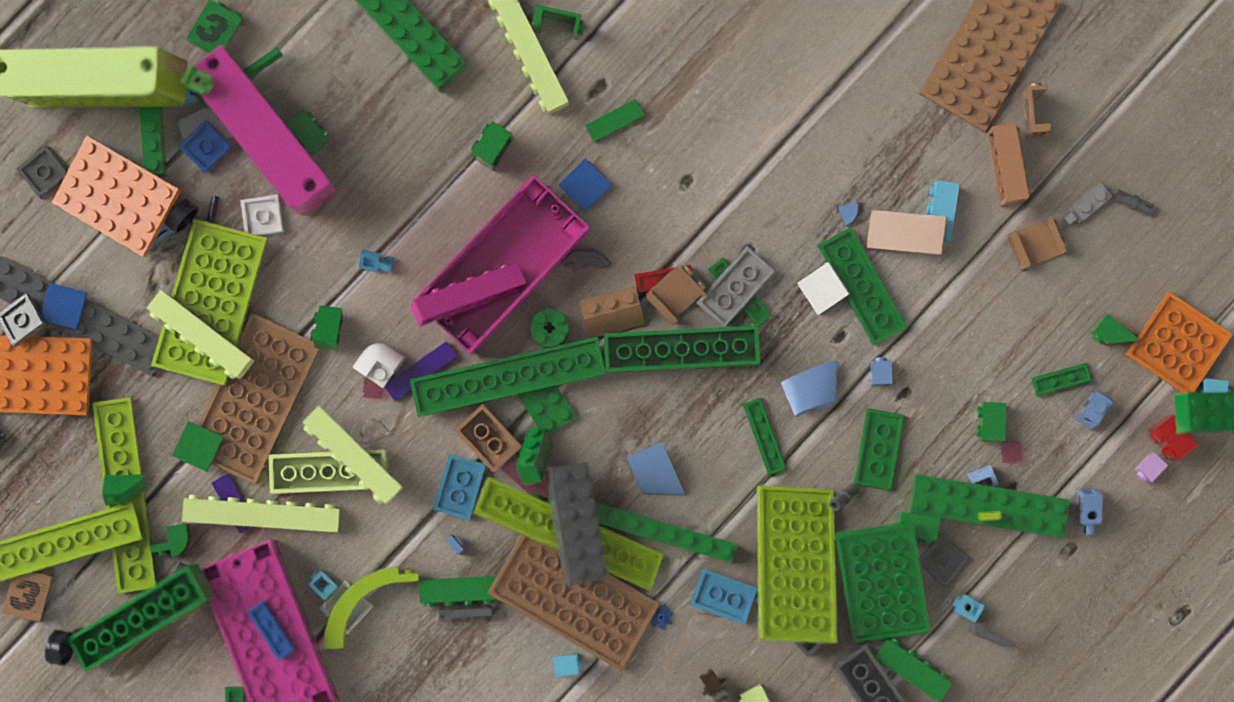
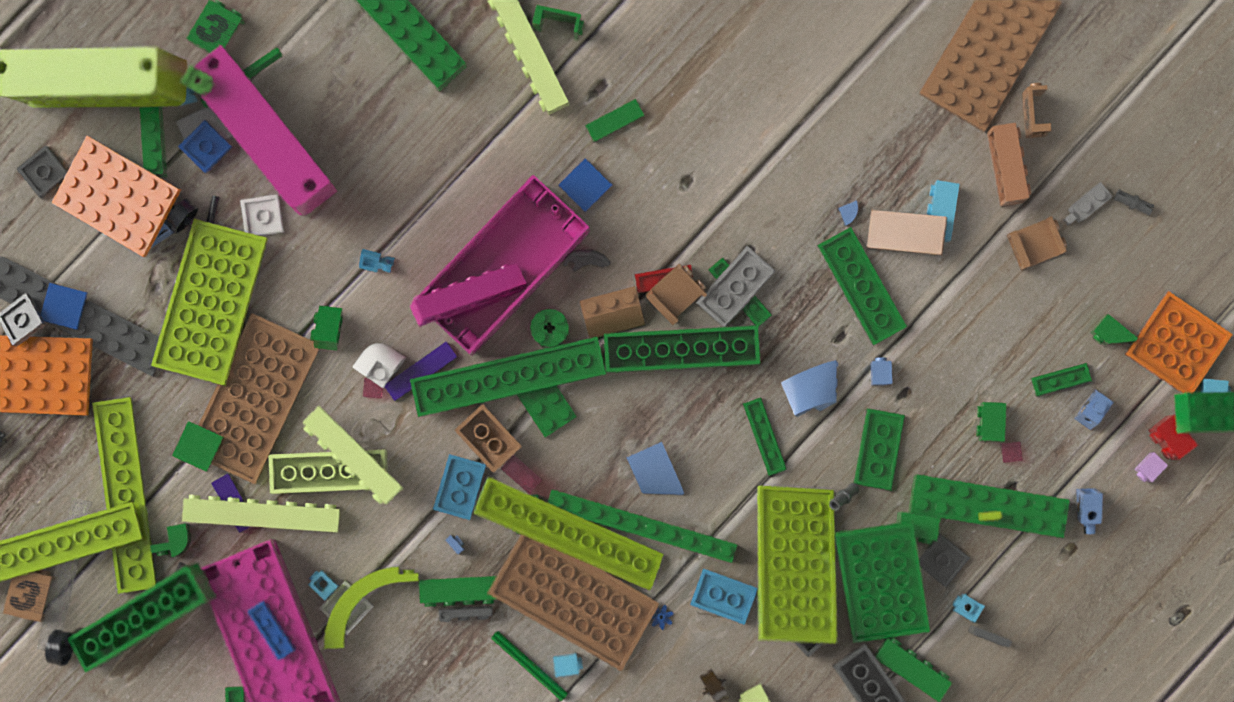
(122, 488): green slope -> none
(200, 334): yellowish green brick -> none
(307, 132): green brick -> none
(491, 145): green brick -> none
(529, 665): none -> green axle
(534, 455): green brick -> none
(576, 524): dark grey brick -> none
(823, 288): white tile -> none
(983, 473): light blue tile -> none

